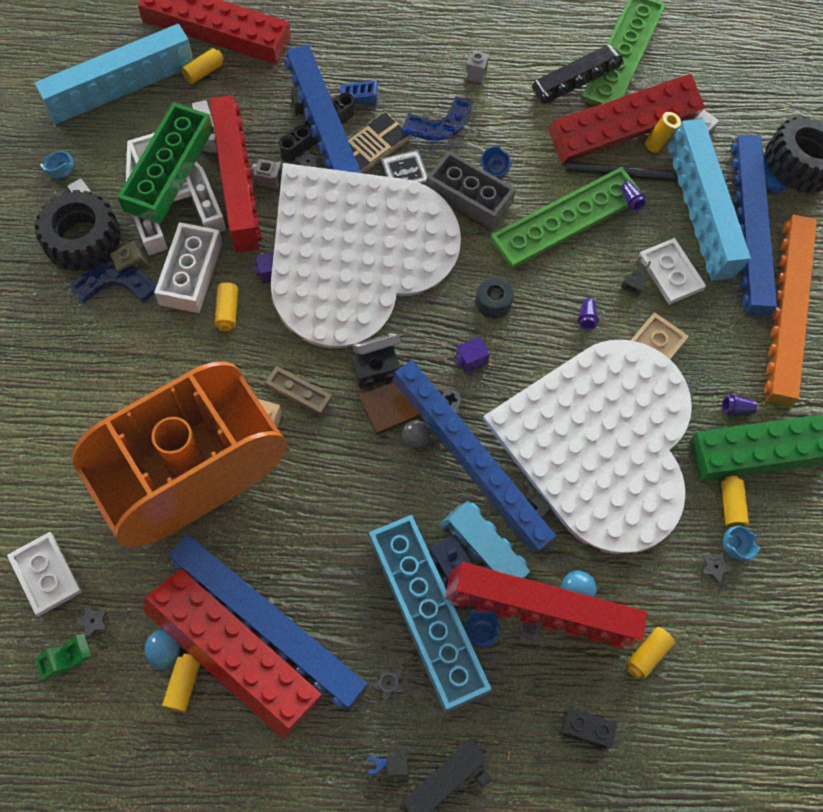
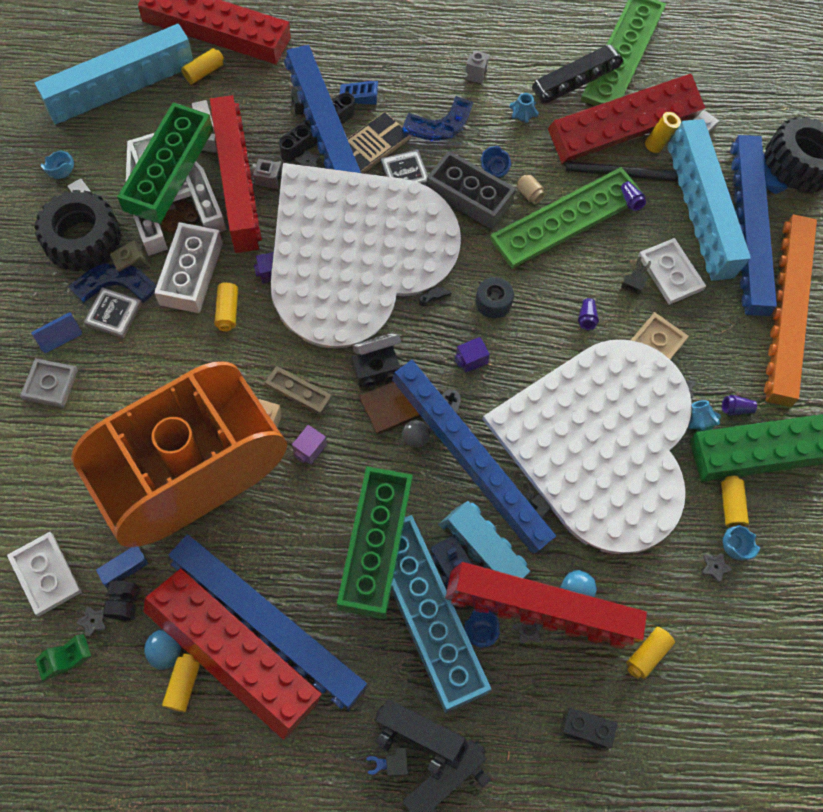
(49, 383): none -> light grey tile
(57, 333): none -> blue slope
(112, 313): none -> tile
(121, 609): none -> black wheel
(122, 566): none -> blue slope
(181, 212): none -> reddish brown dish
(309, 445): none -> medium lavender brick
(375, 543): none -> green brick
(386, 690): dark grey plate -> none
(422, 734): none -> black brick
(434, 294): none -> black piece
(524, 107): none -> dark azure rock
(530, 189): none -> tan brick
(703, 416): none -> dark azure rock

